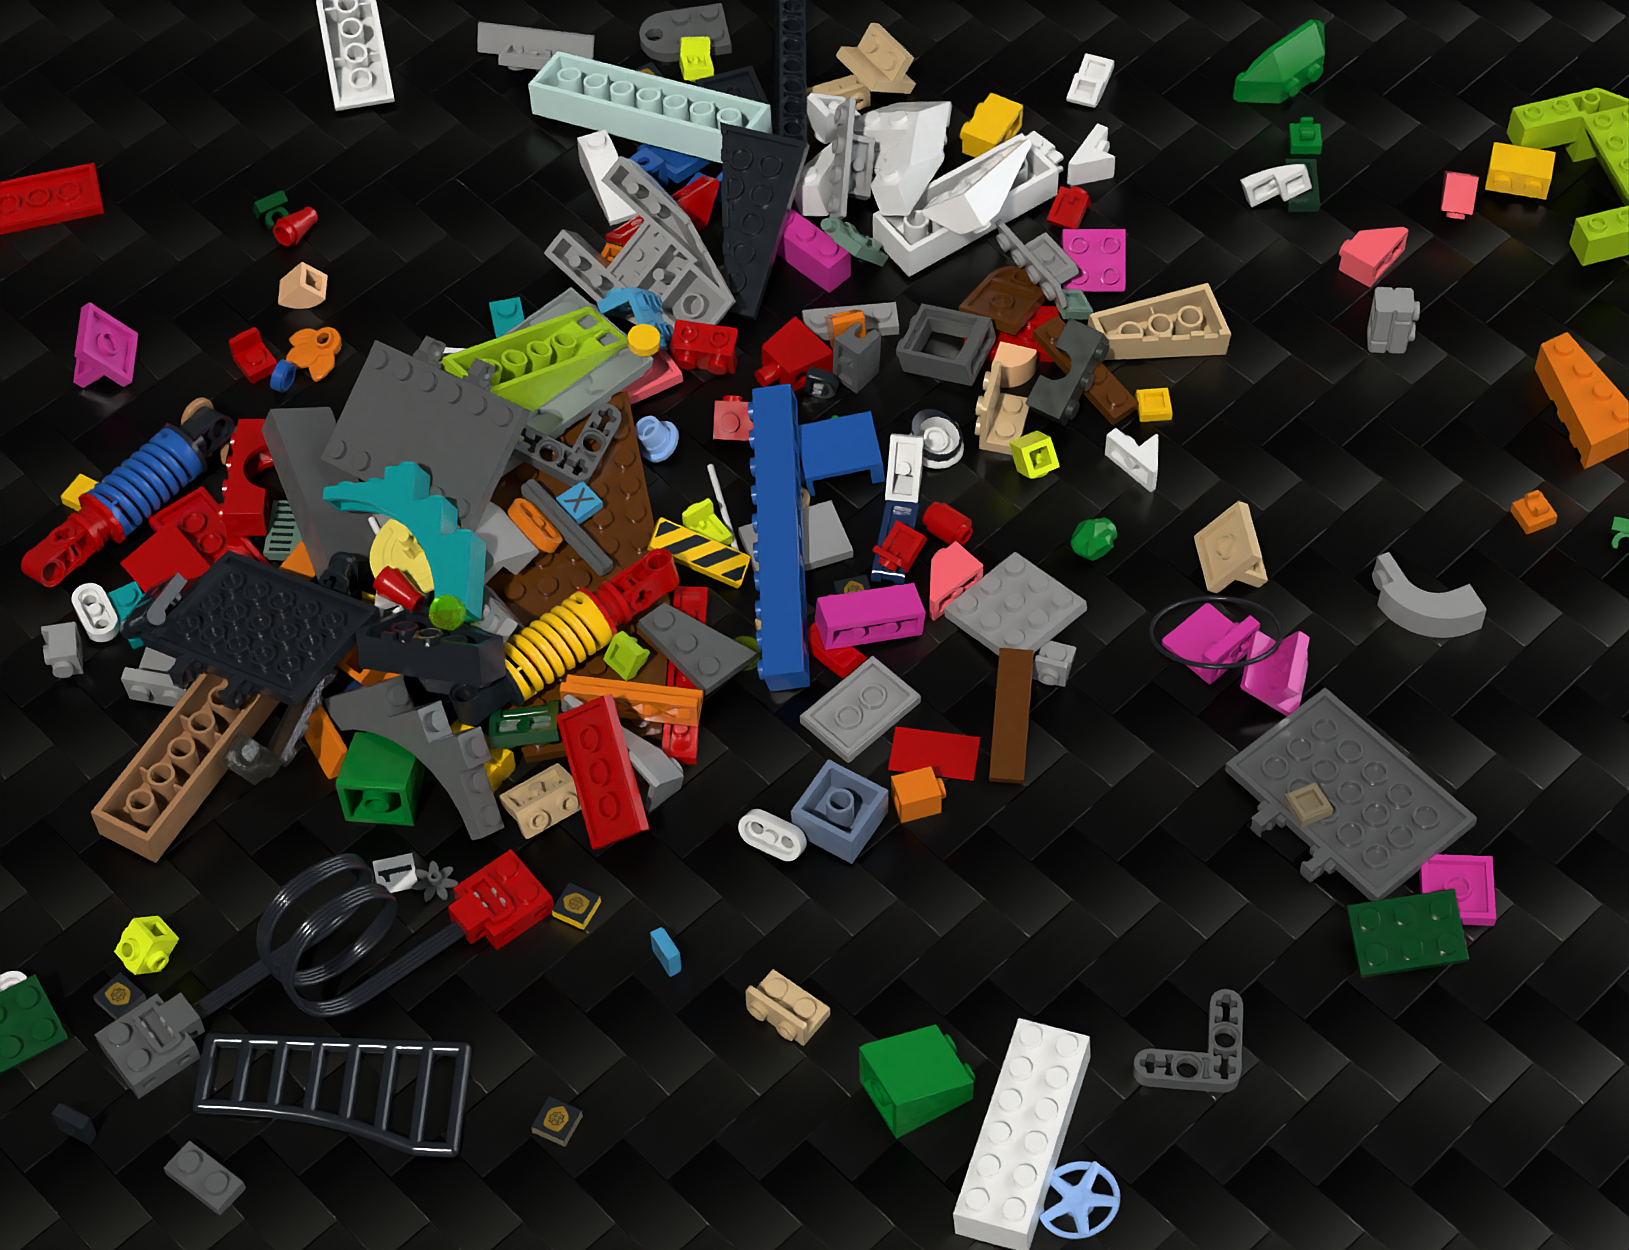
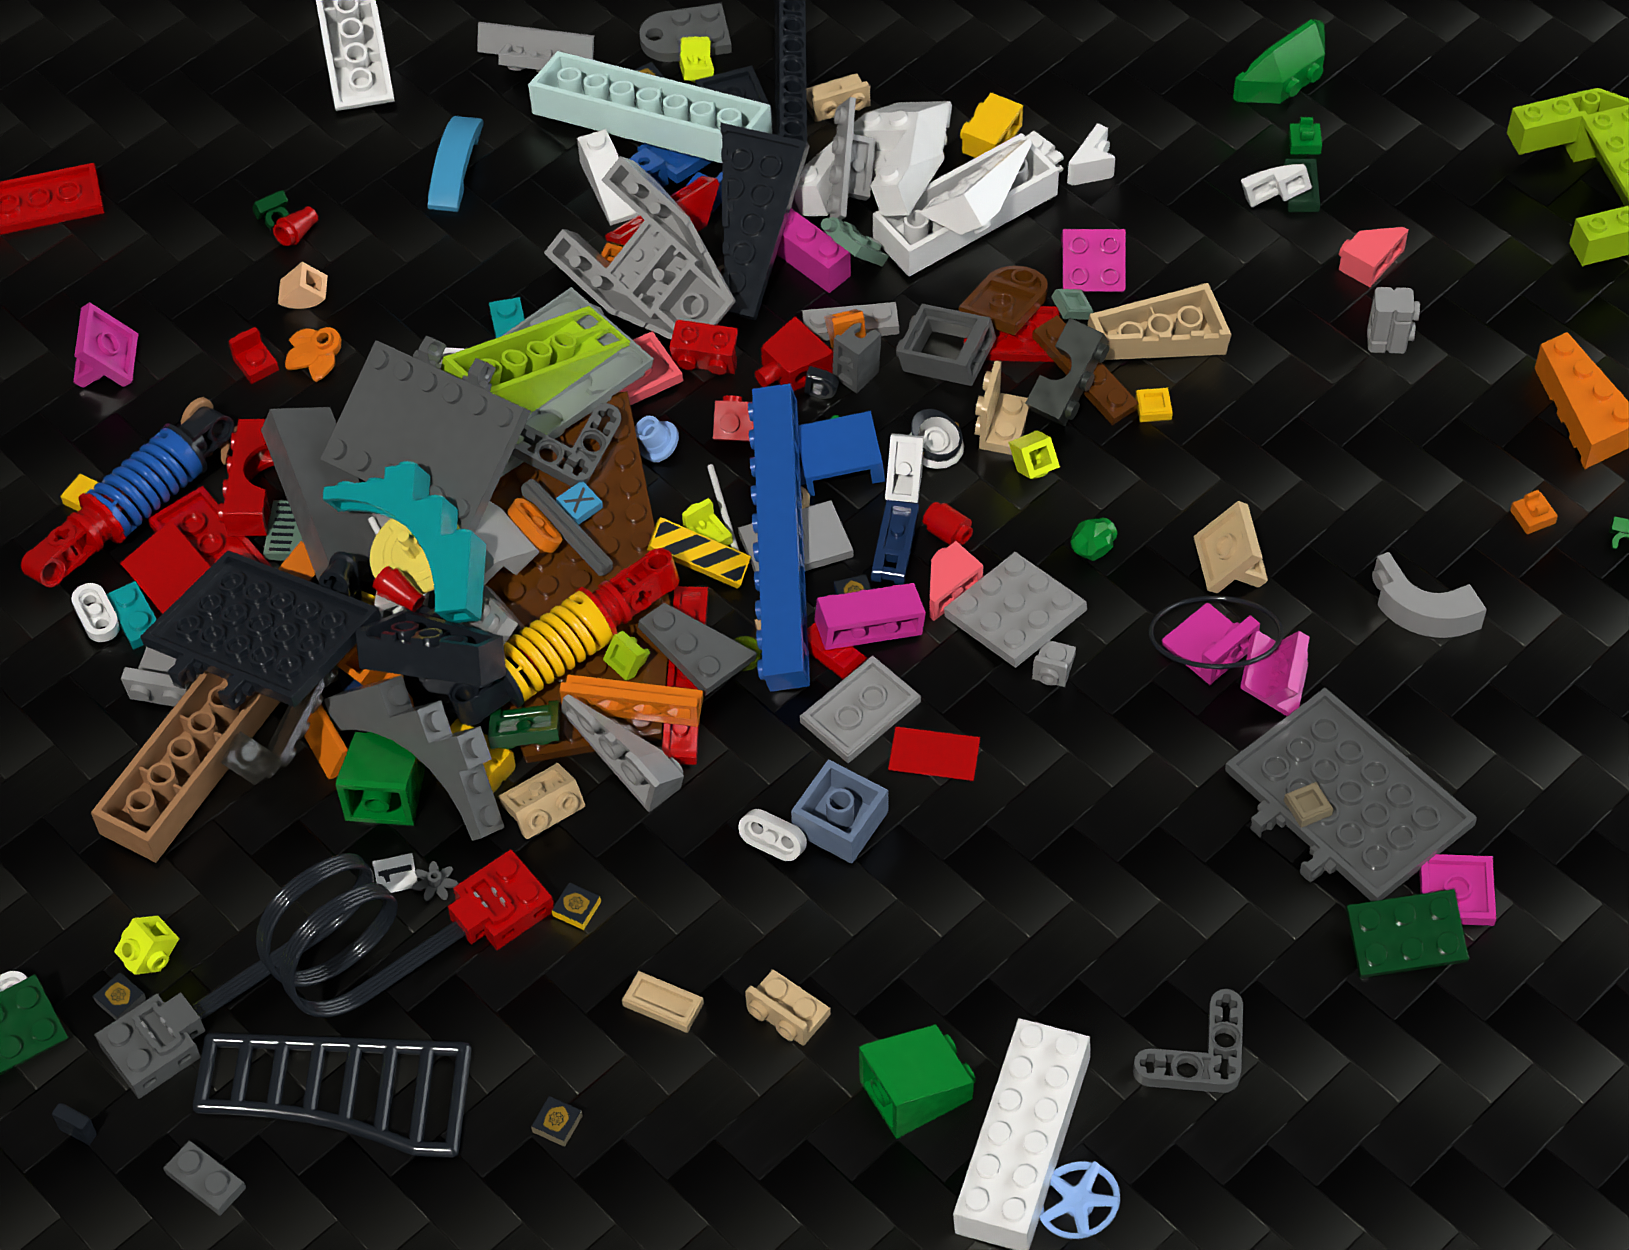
(63, 649): light grey brick -> none
(152, 606): black plate -> none
(283, 376): blue tile -> none
(447, 612): clear neon green tile -> none
(452, 161): none -> dark azure slope
(602, 772): red tile -> none
(641, 303): dark azure bracket -> none
(643, 340): yellow tile -> none
(662, 1001): none -> tan tile
(666, 951): dark azure tile -> none
(821, 114): white slope -> none
(879, 61): tan bracket -> none
(900, 548): red bracket -> none
(917, 794): orange brick -> none
(1011, 716): reddish brown tile -> none
(1017, 364): light nougat brick -> none
(1042, 259): light grey bracket -> none
(1069, 207): red bracket -> none
(1090, 81): white slope -> none
(1136, 460): white slope -> none
(1458, 194): coral slope -> none
(1520, 170): yellow brick -> none

